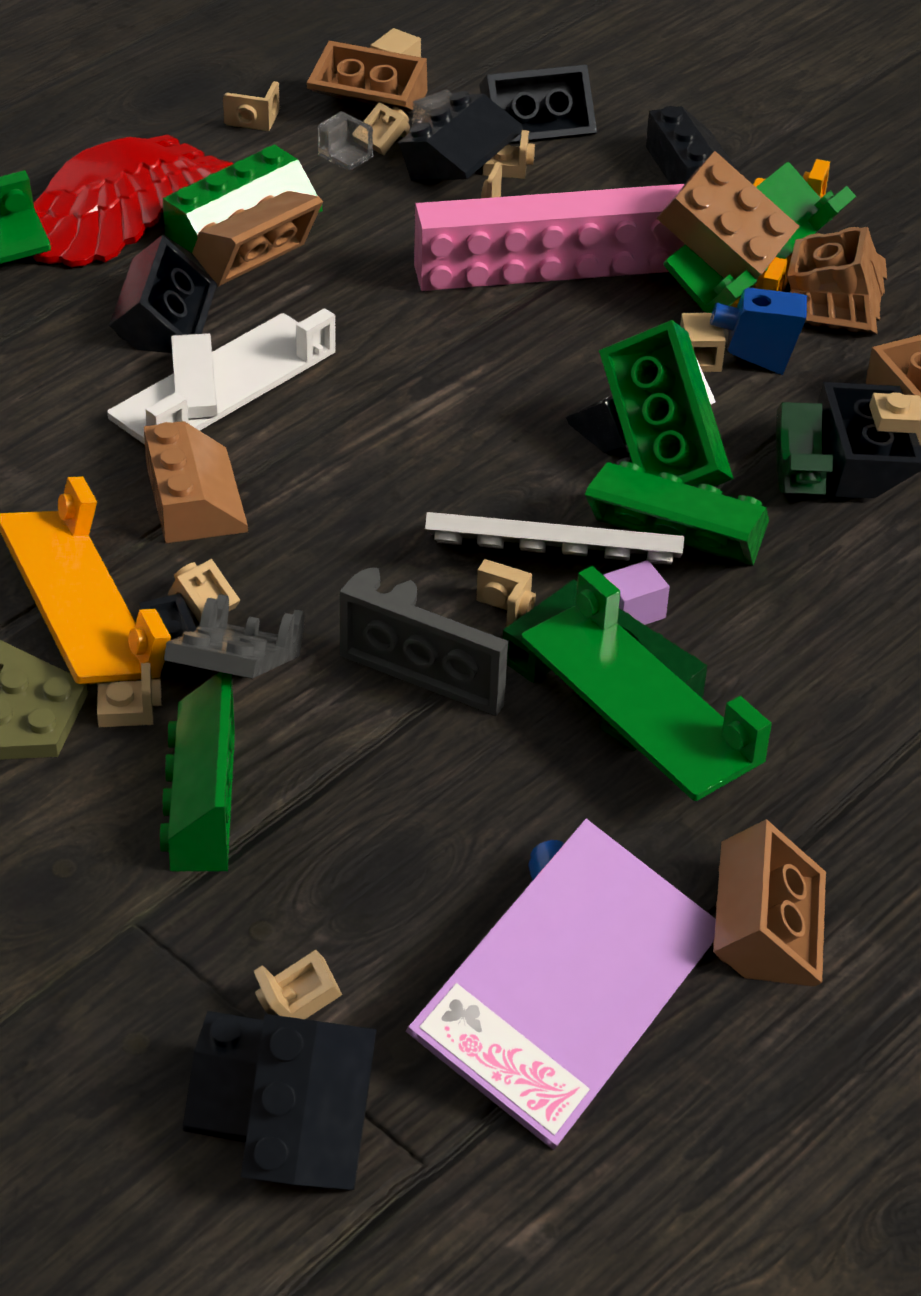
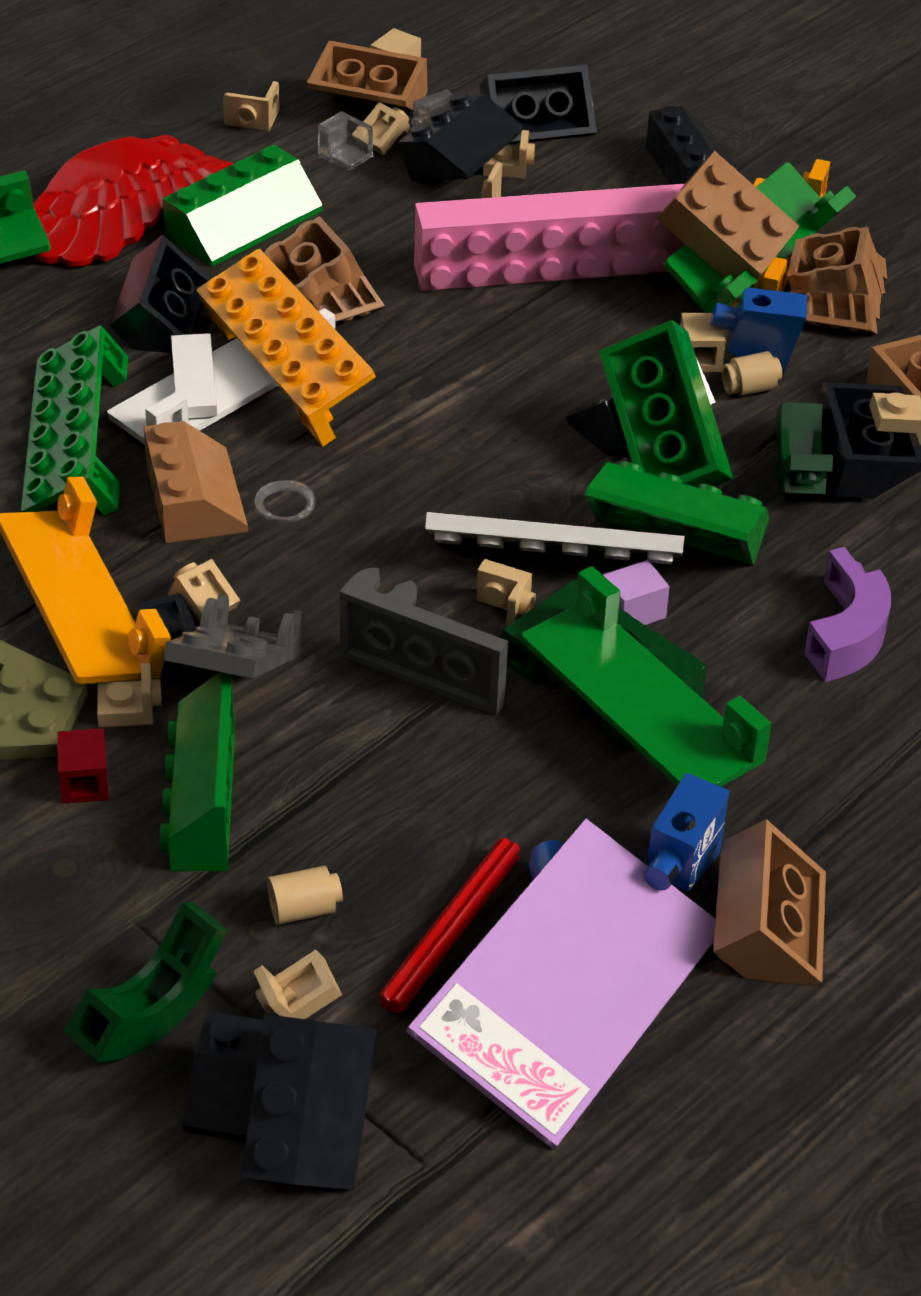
(66, 420): none -> green bracket
(82, 766): none -> dark red brick
(139, 1012): none -> dark green arch
(256, 235): medium nougat slope -> none
(280, 486): none -> clear piece
(286, 338): none -> light orange bracket
(303, 894): none -> tan brick
(325, 271): none -> medium nougat slope
(449, 926): none -> red axle
(681, 855): none -> blue torso
(751, 374): none -> tan brick
(855, 636): none -> medium lavender arch

